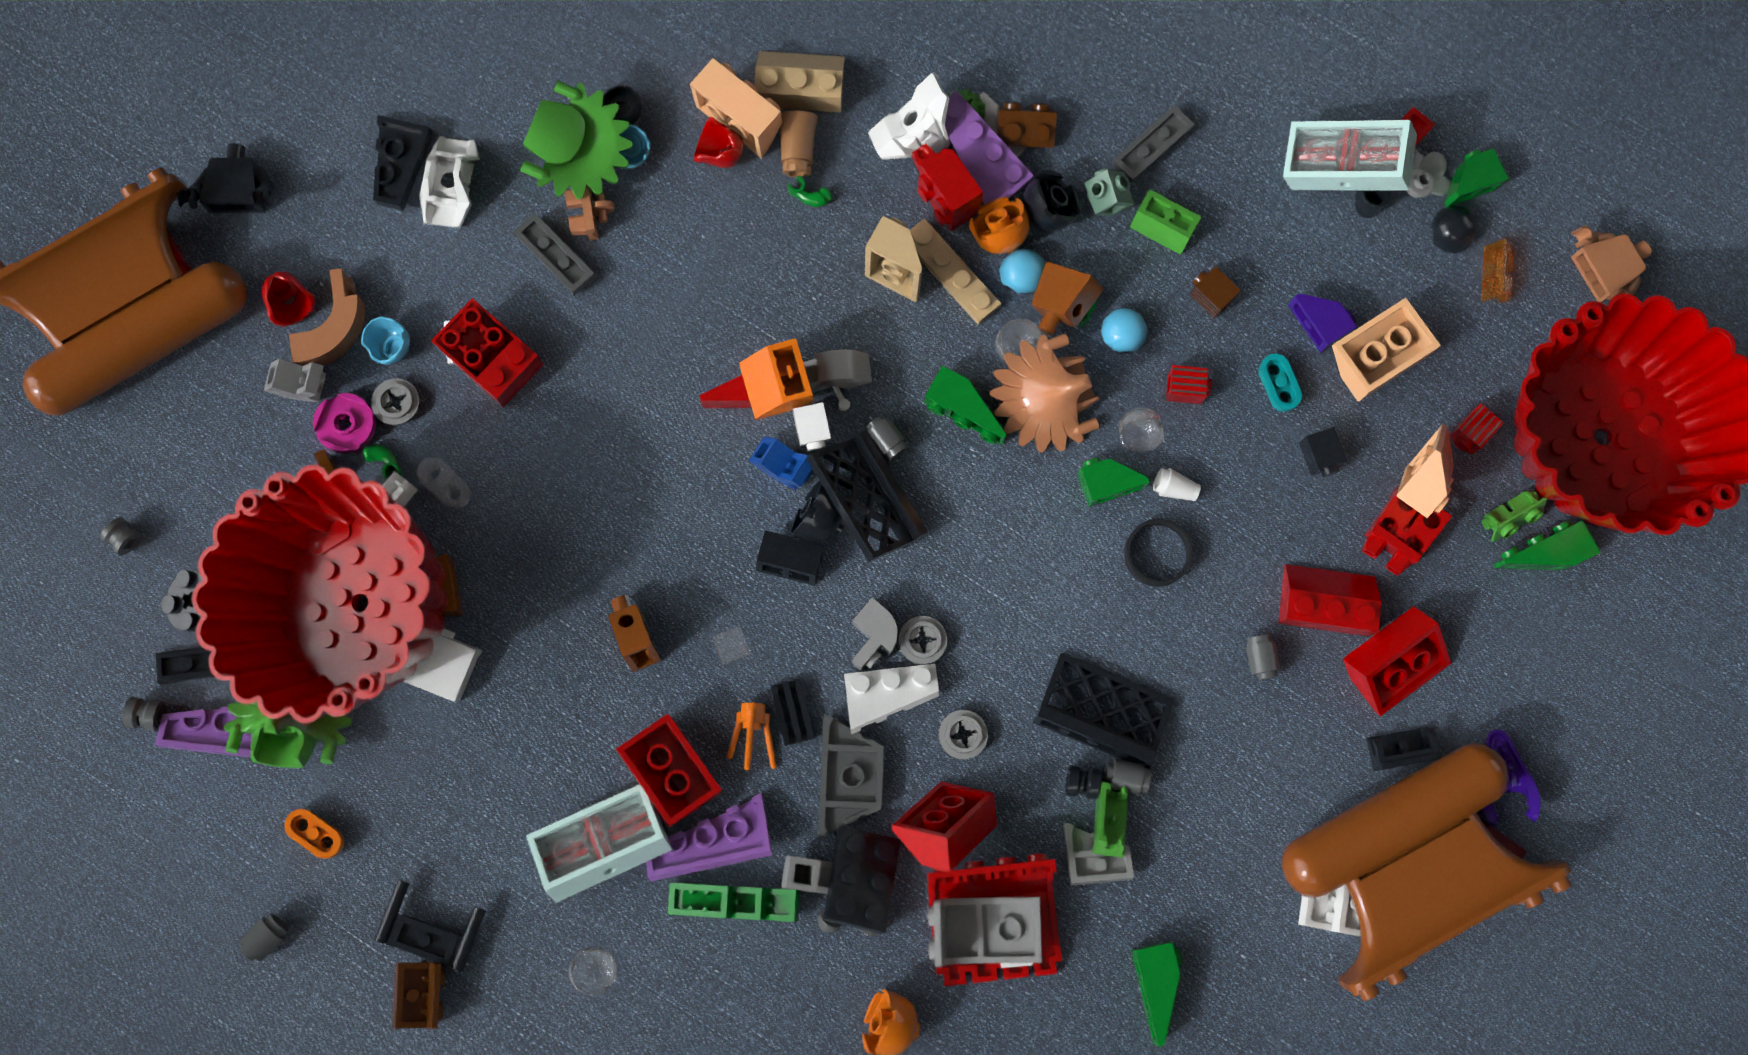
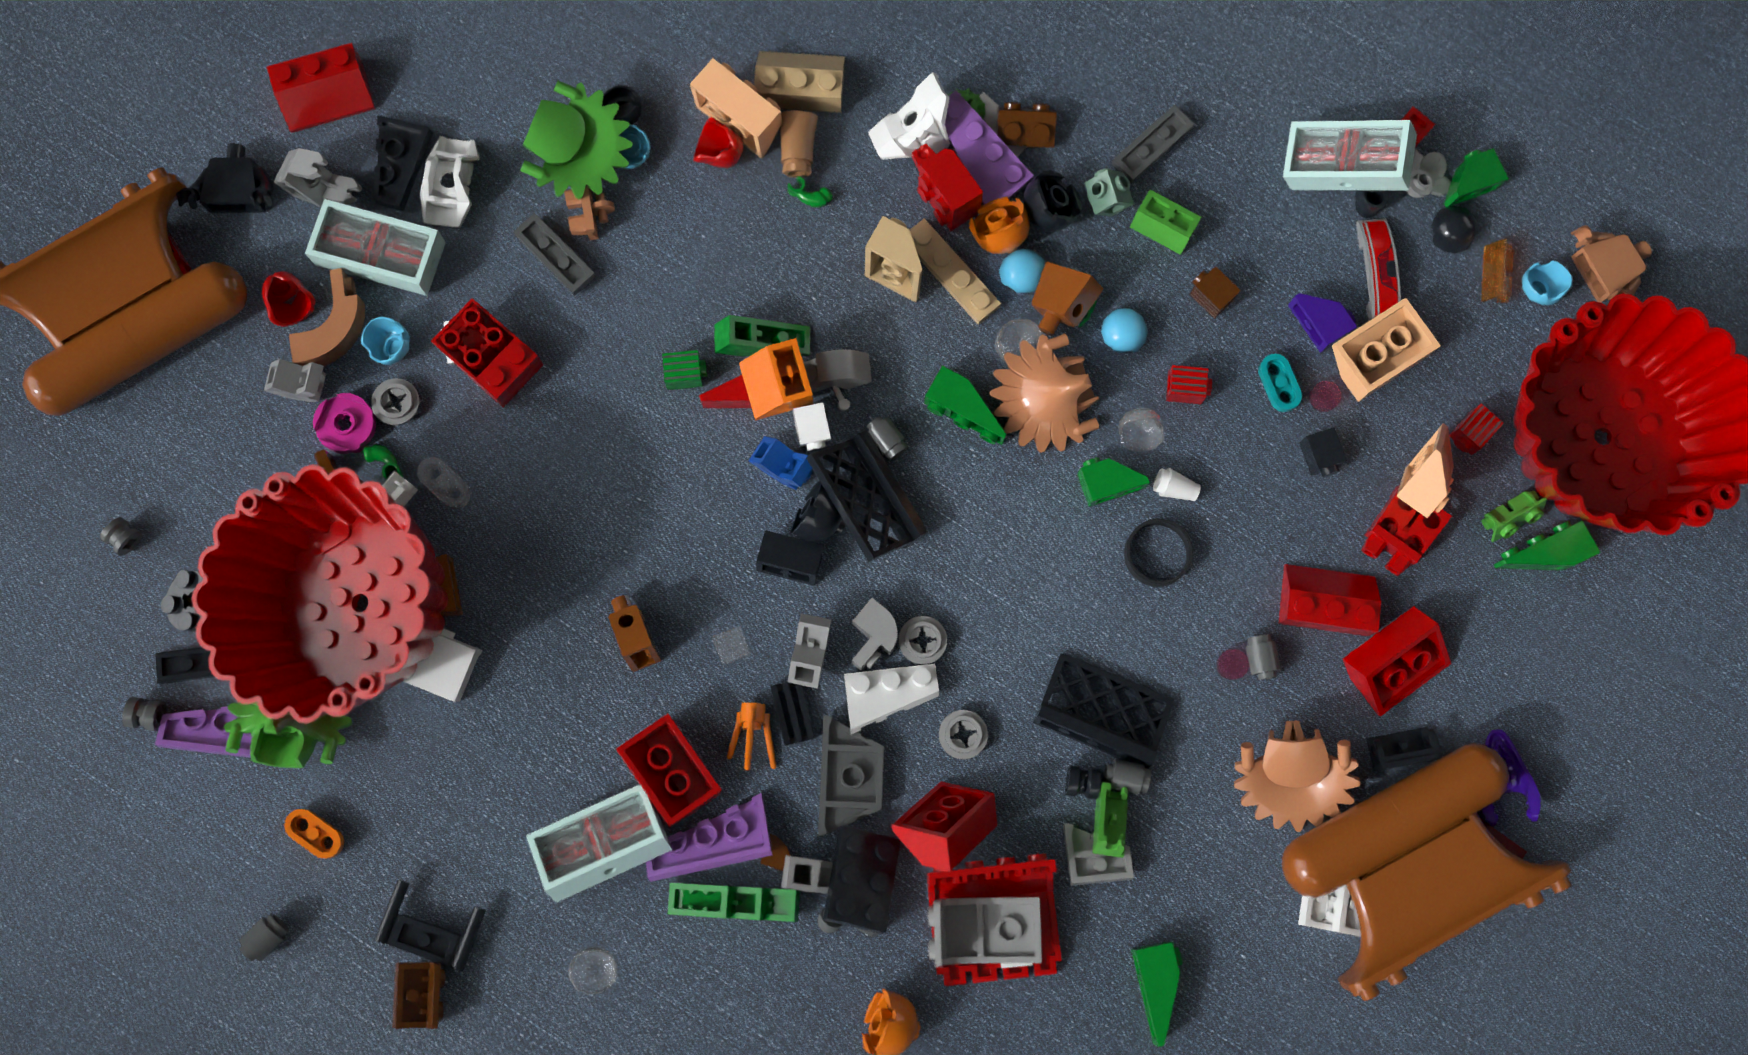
(308, 180): none -> light grey piece
(321, 87): none -> red slope
(375, 247): none -> brick
(683, 370): none -> green brick
(748, 335): none -> green slope
(779, 852): none -> reddish brown tile
(809, 651): none -> light grey brick
(1232, 664): none -> clear pink tile
(1296, 778): none -> nougat piece
(1325, 396): none -> clear pink tile
(1380, 265): none -> slope
(1547, 282): none -> medium azure hair

